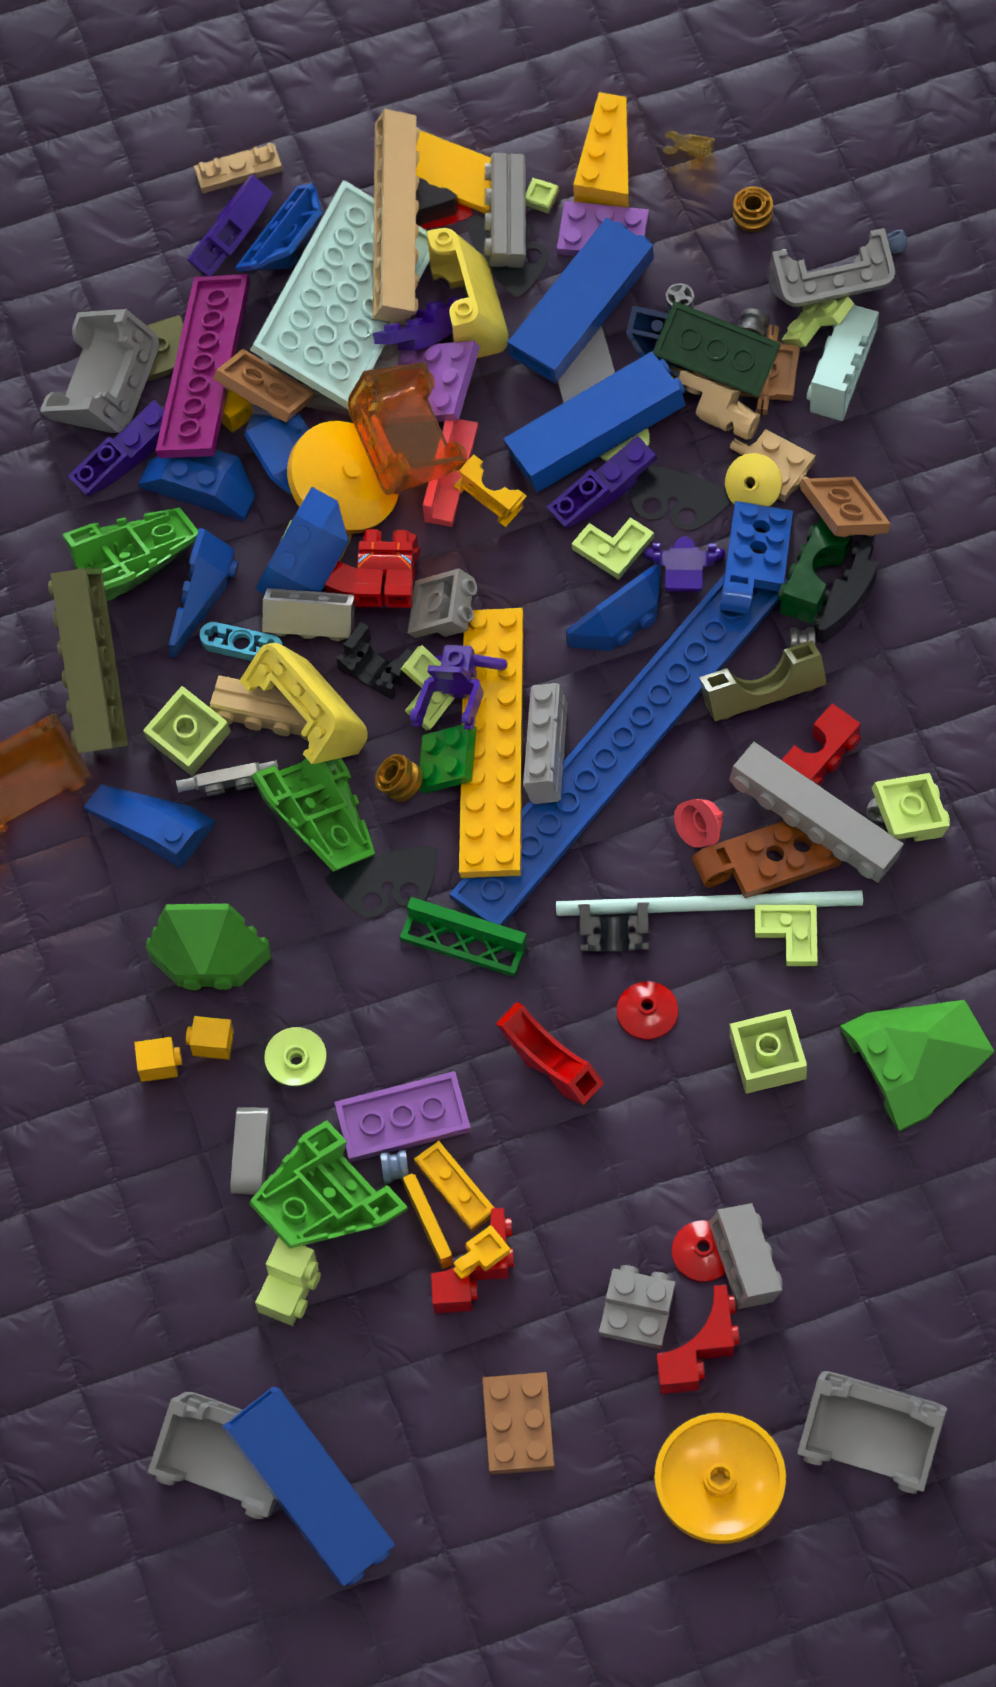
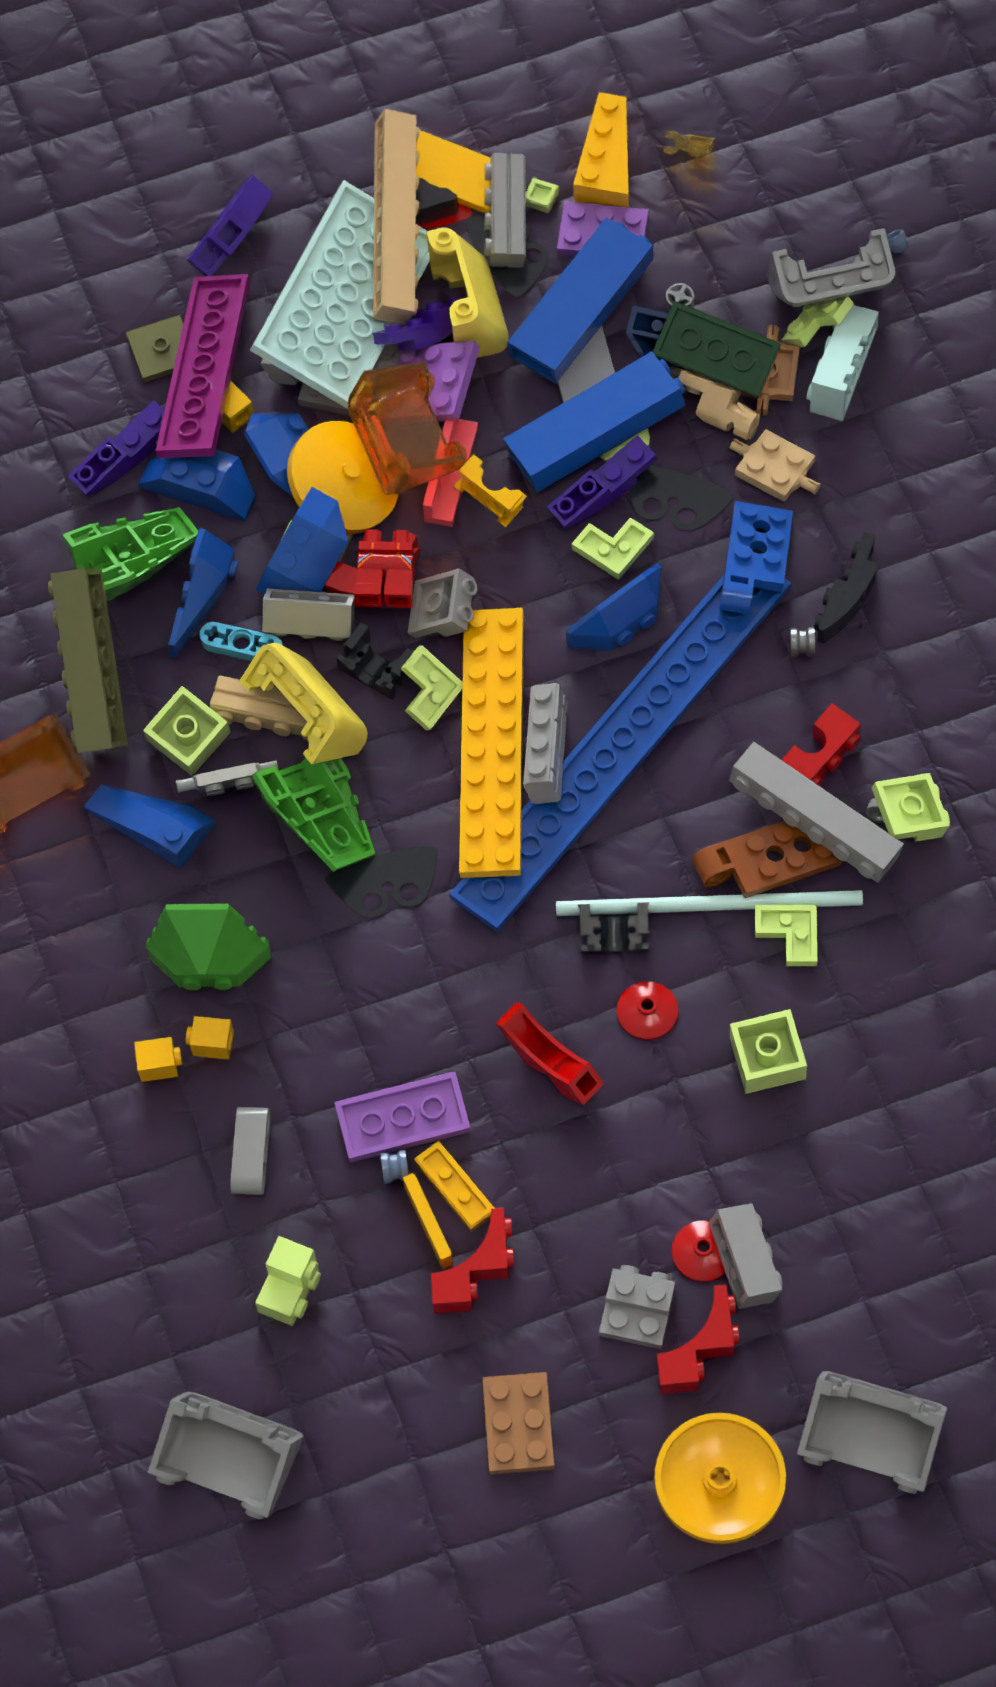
(108, 373): light grey windscreen -> none
(237, 168): tan plate -> none
(264, 385): medium nougat plate -> none
(285, 233): blue wedge -> none
(295, 1043): yellowish green dish -> none
(309, 1486): blue brick -> none
(321, 1193): bright green wedge -> none
(398, 777): pearl gold wheel -> none
(447, 758): green plate -> none
(454, 679): dark purple piece -> none
(466, 926): green fence -> none
(484, 1250): yellow plate -> none
(684, 563): dark purple piece -> none
(698, 822): coral piece -> none
(748, 219): pearl gold wheel -> none
(754, 321): flat silver wheel -> none
(766, 476): light yellow dish -> none
(797, 672): olive arch -> none
(805, 591): dark green arch -> none
(845, 506): medium nougat plate -> none
(919, 1055): bright green wedge -> none

